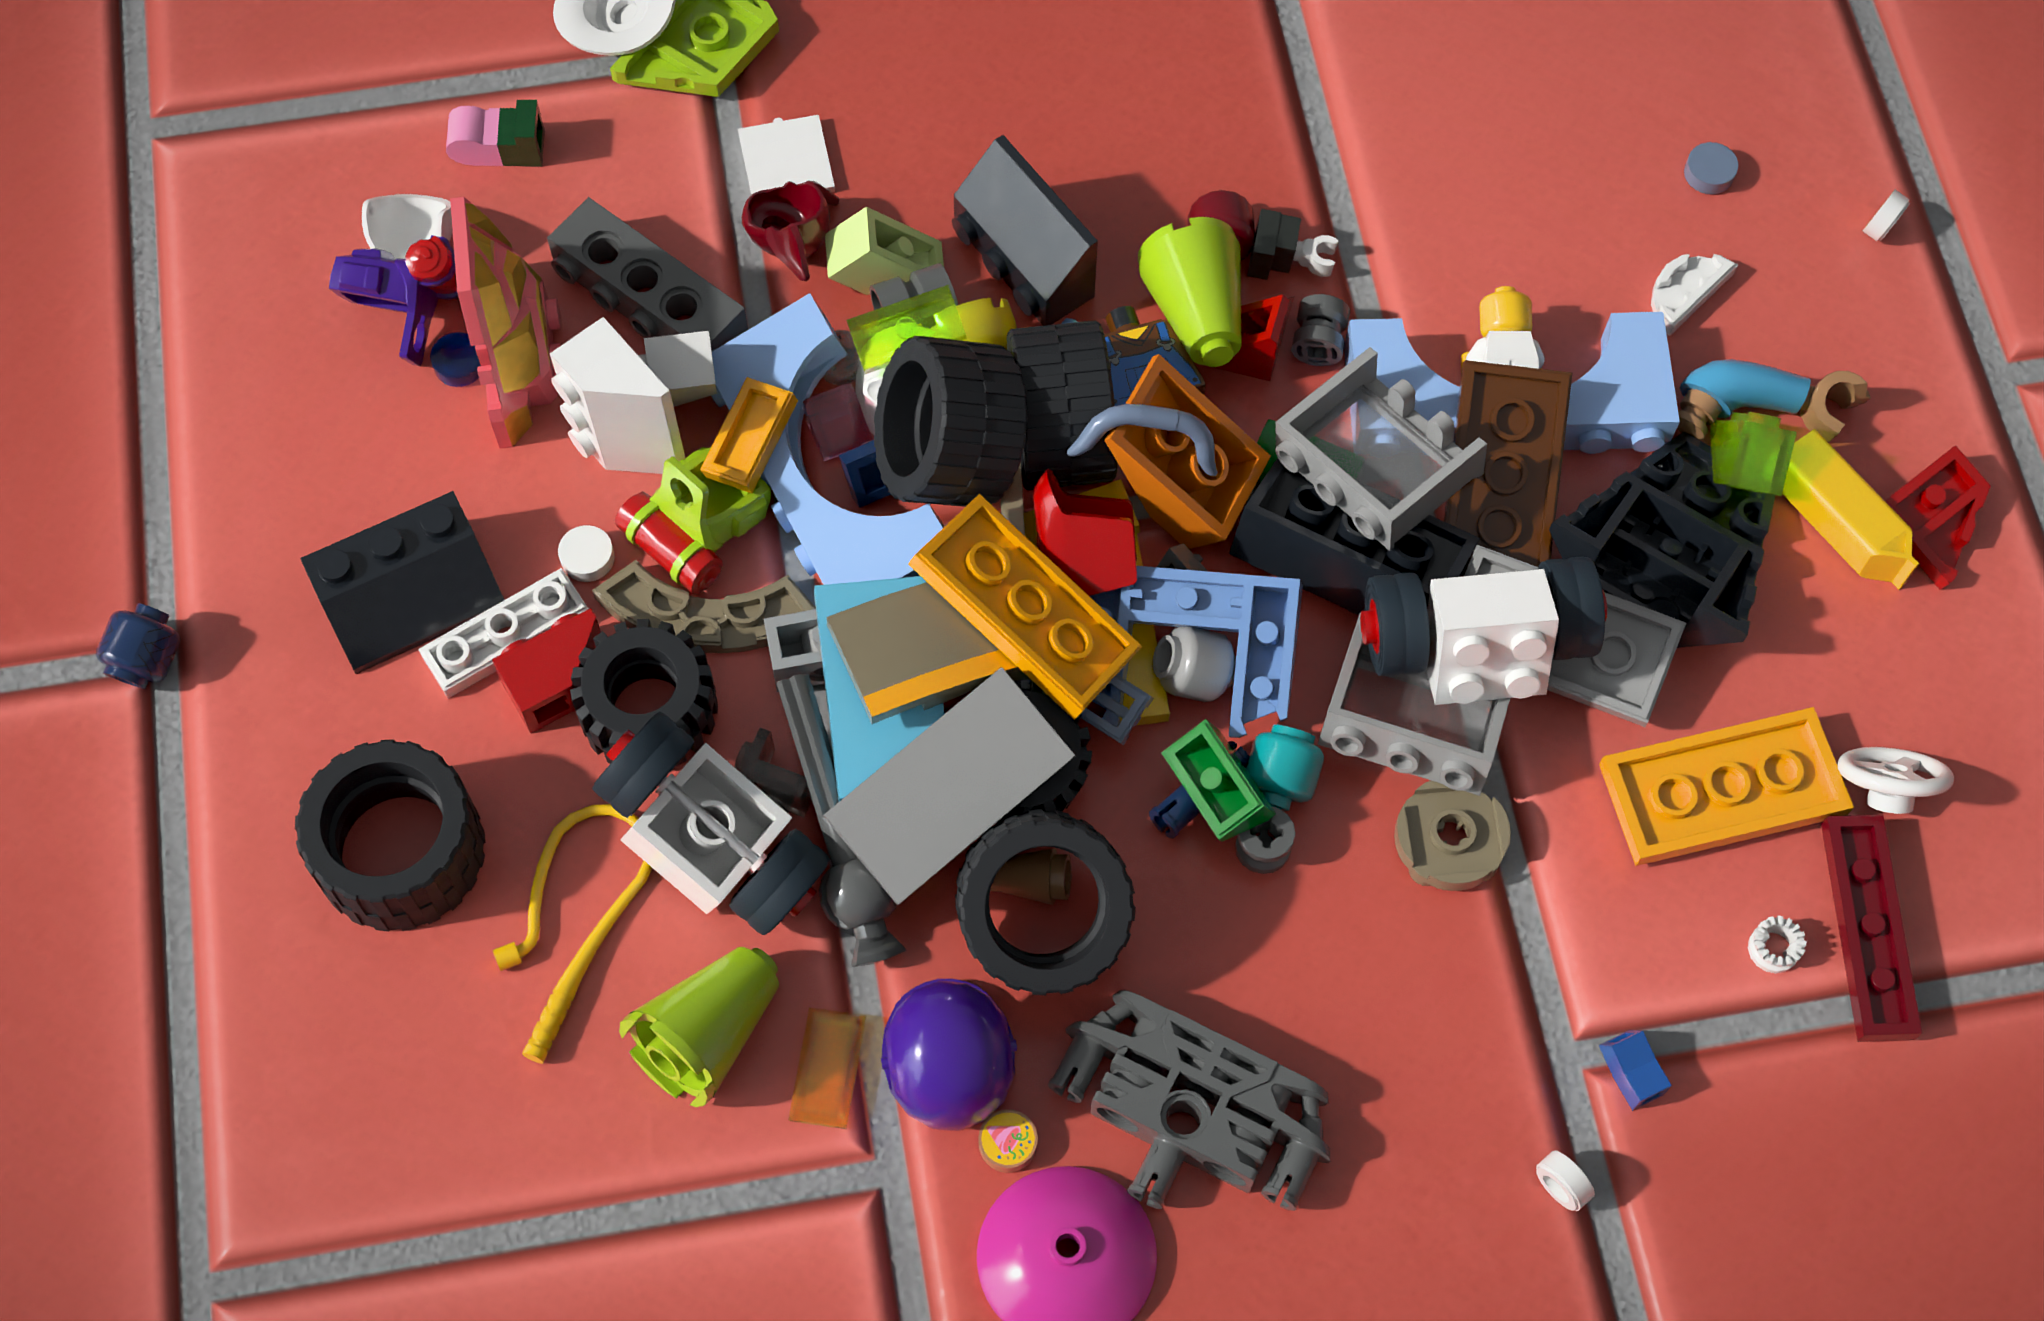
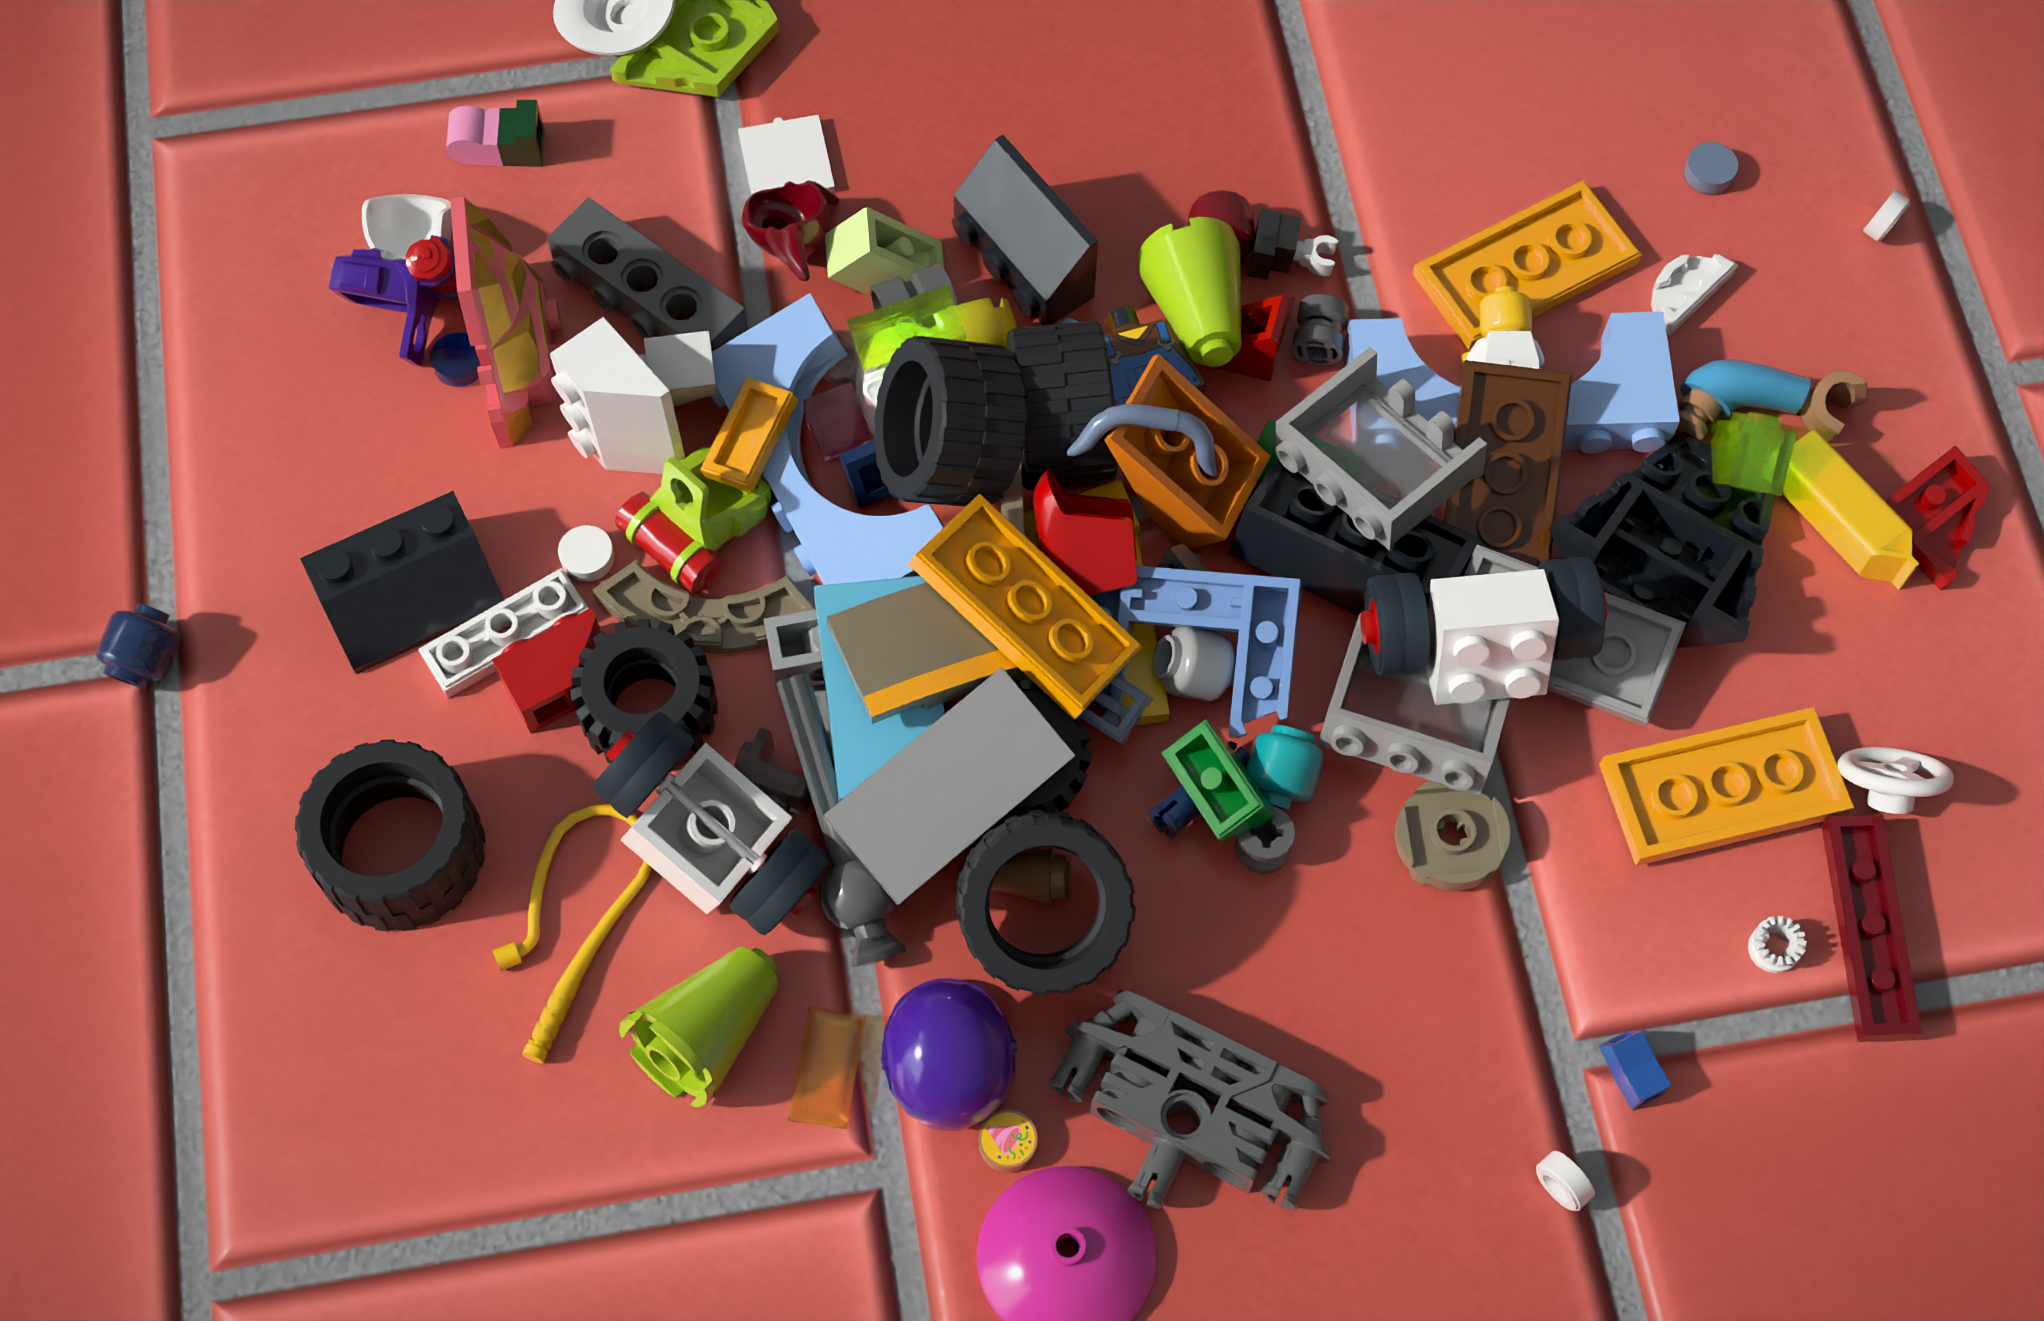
(1541, 251): none -> light orange tile

